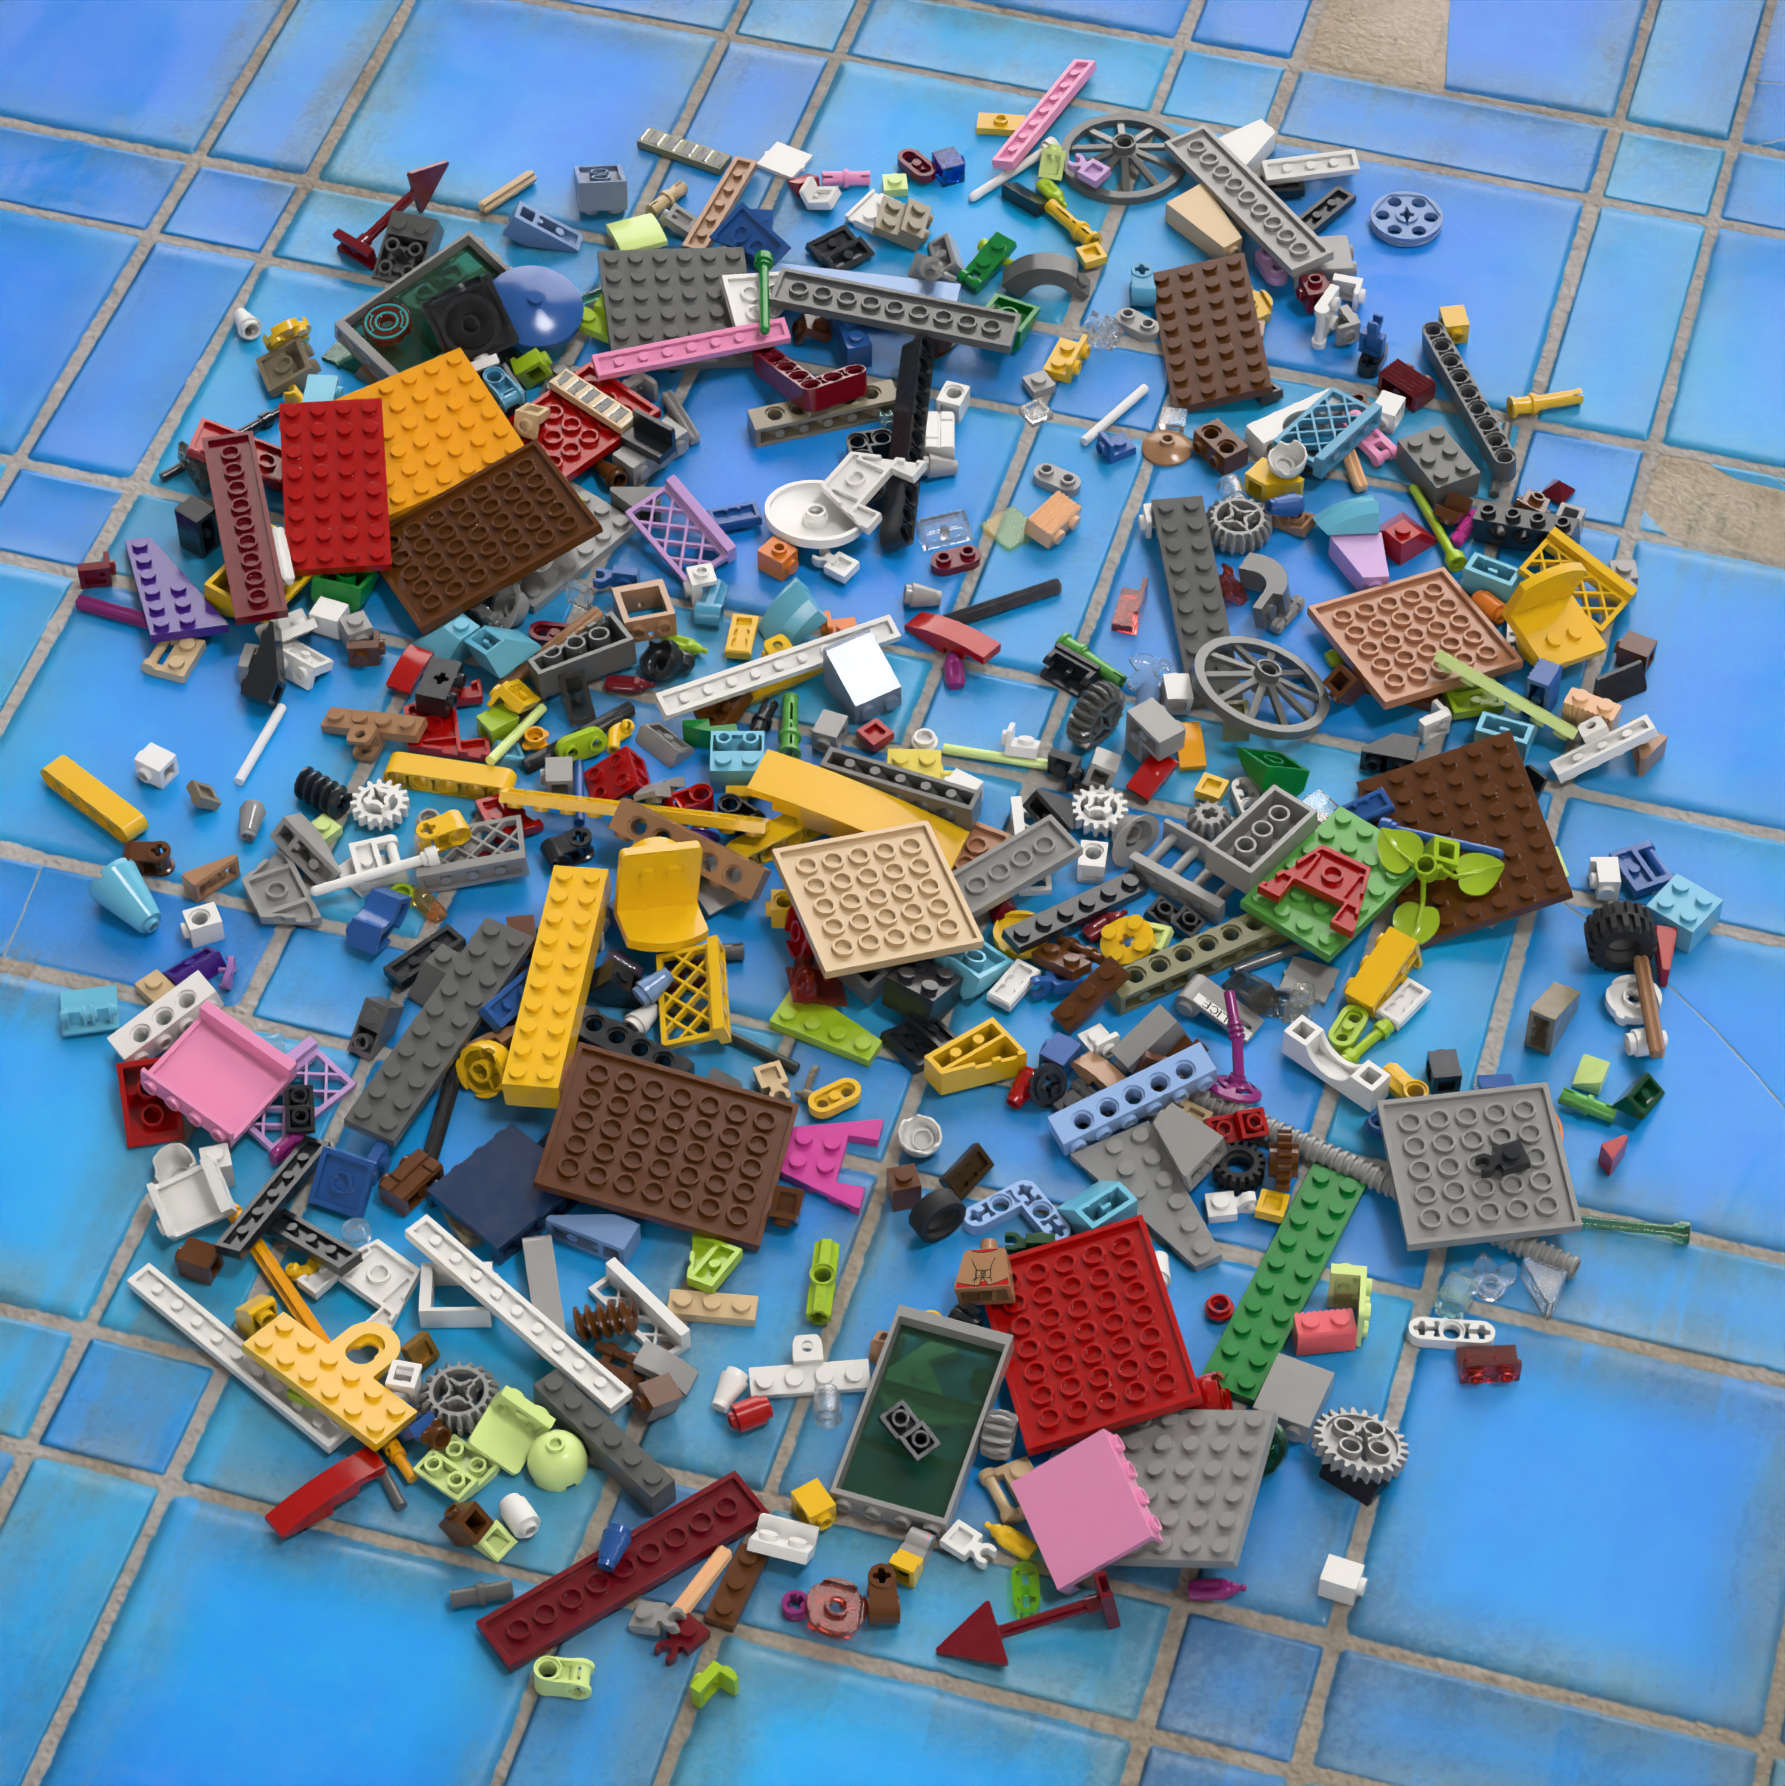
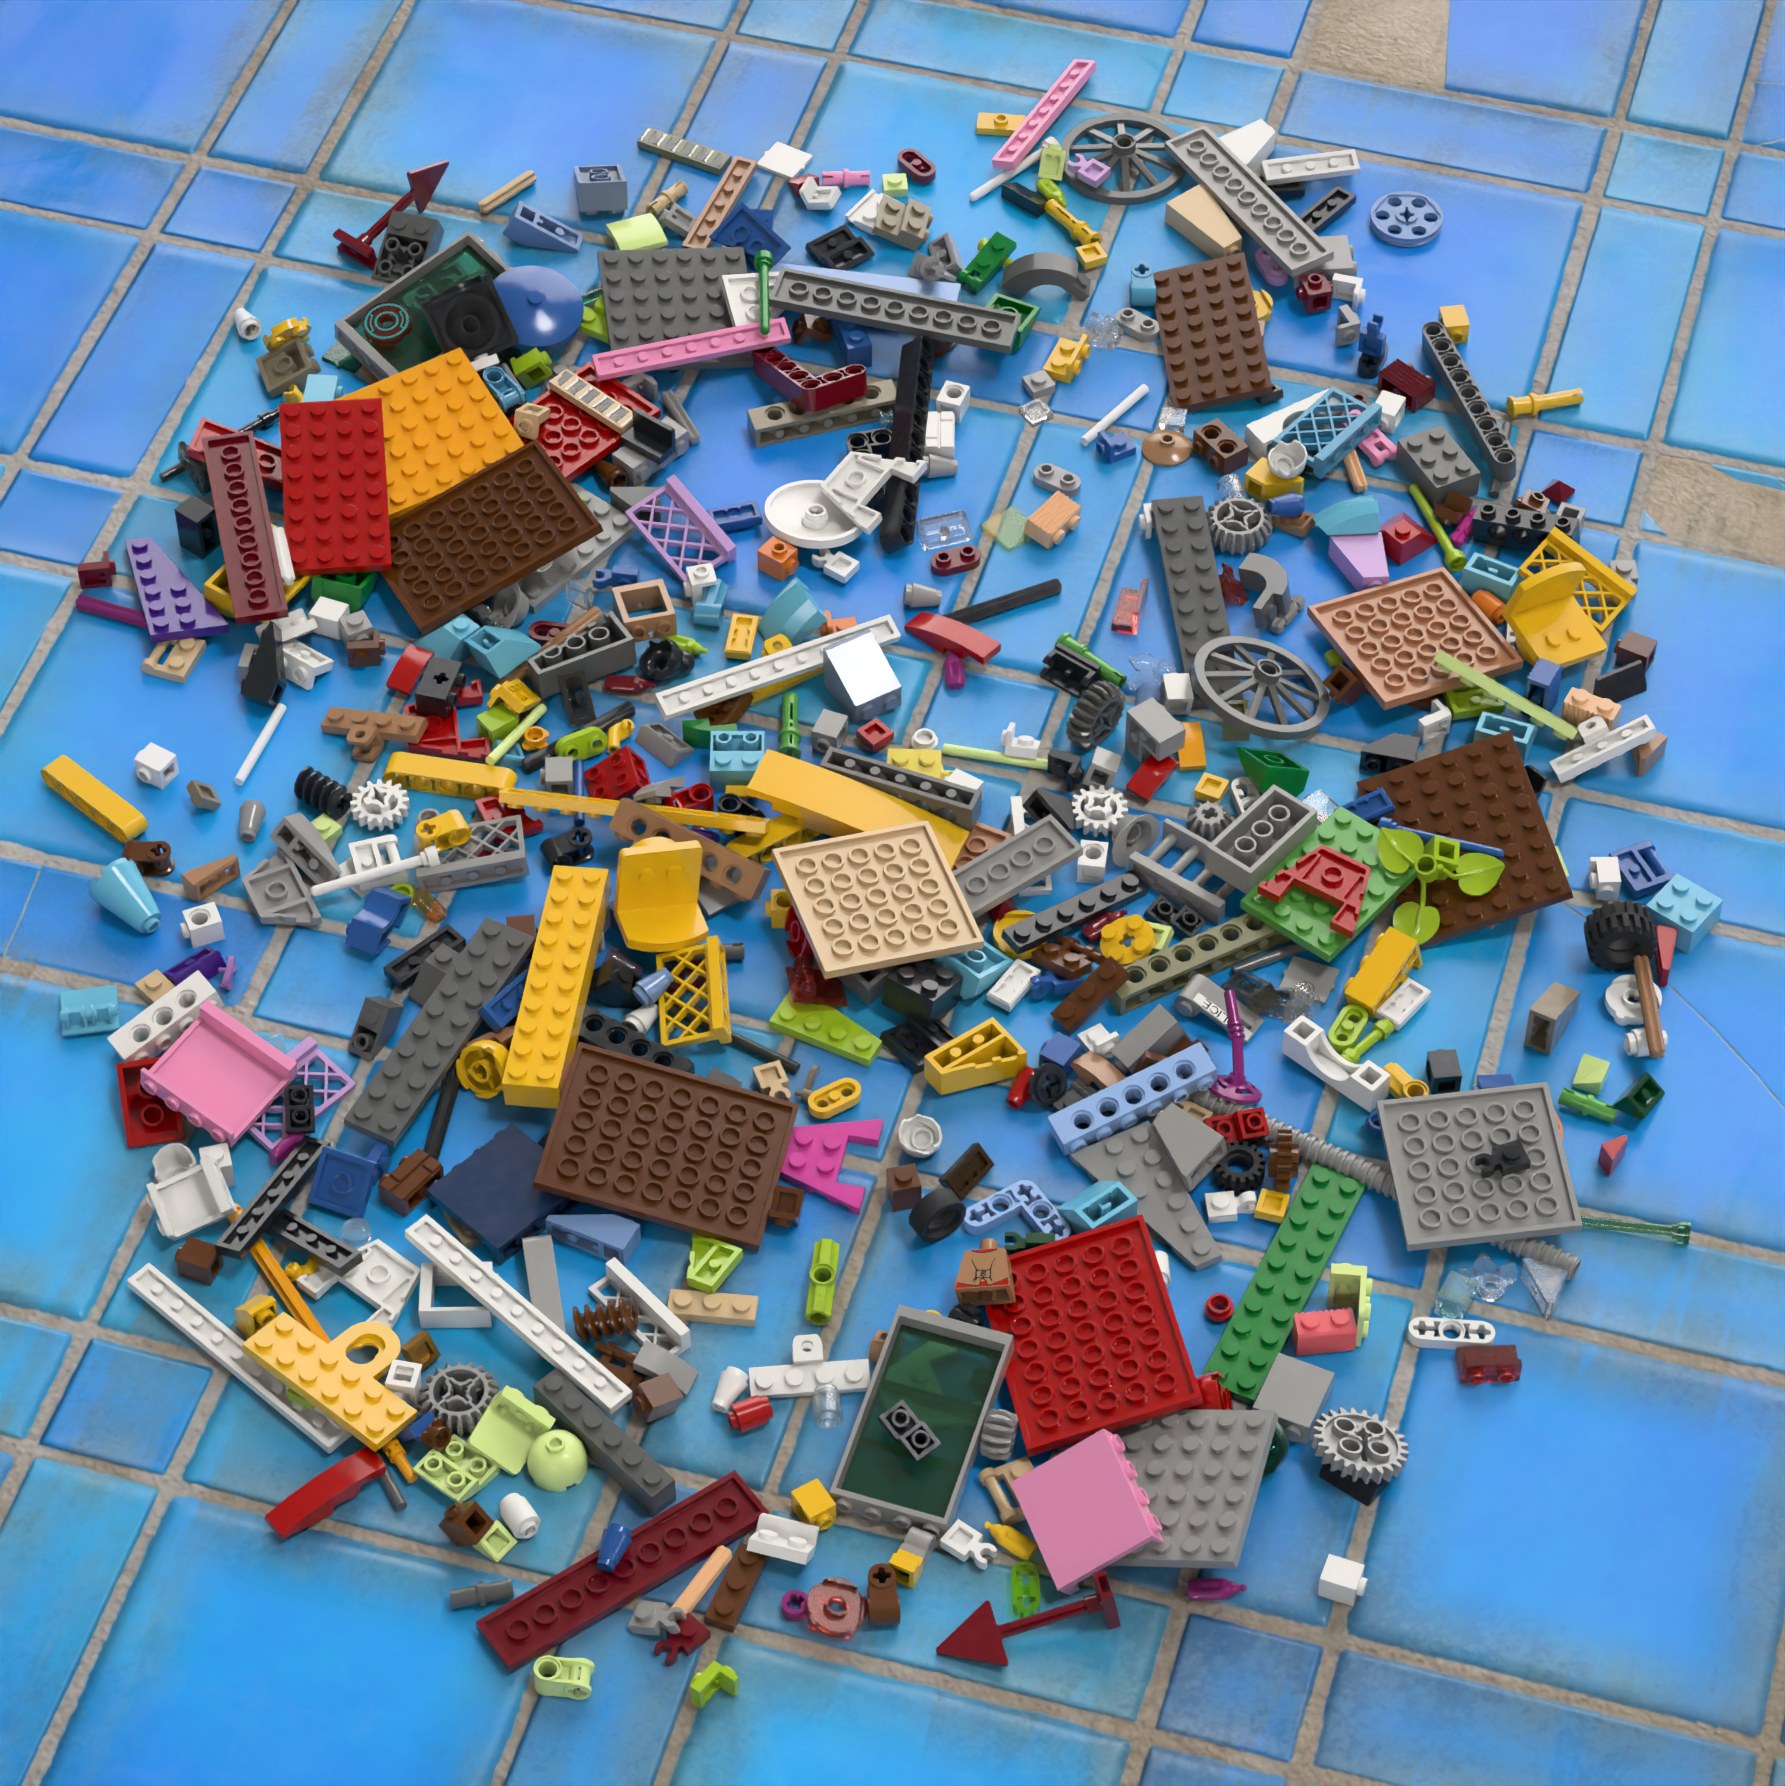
(763, 719): black pin -> none
(949, 166): clear blue brick -> none
(1326, 316): white plate -> none

